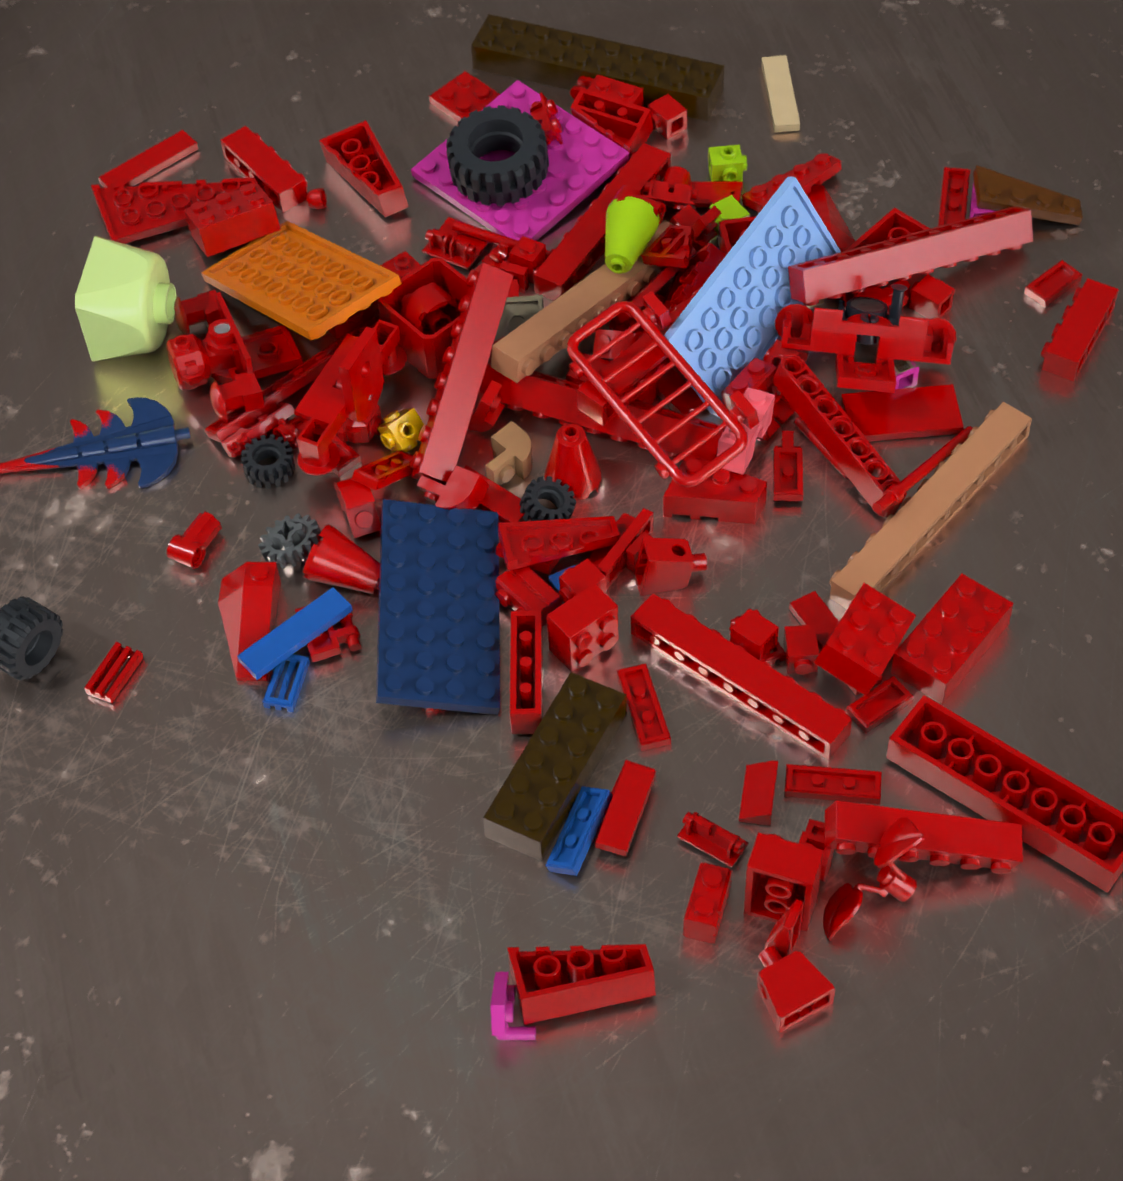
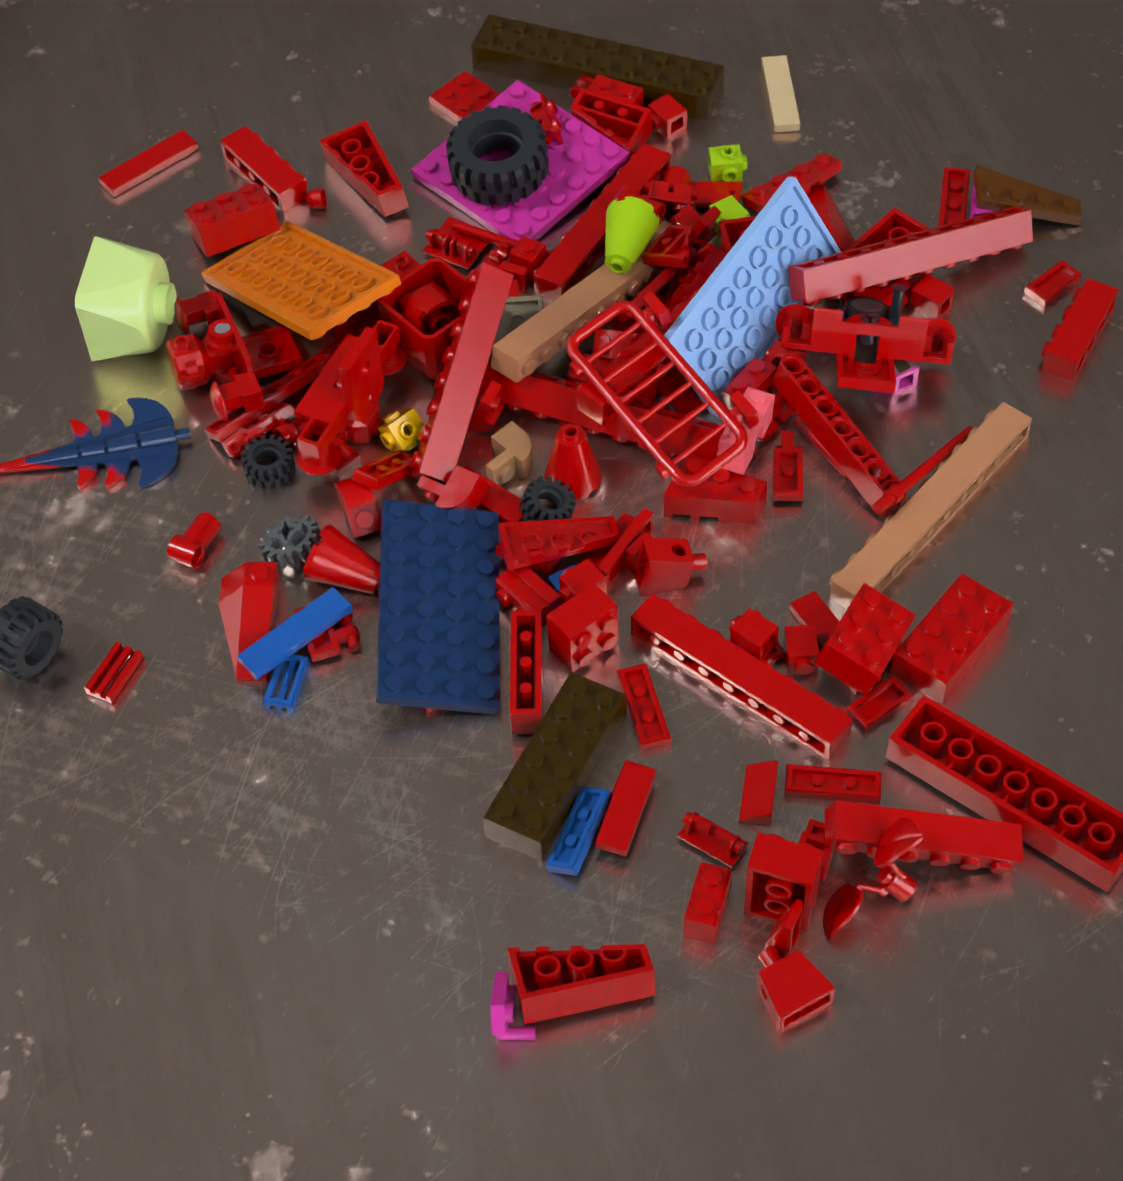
(154, 206): red wing -> none
(905, 413): red tile -> none

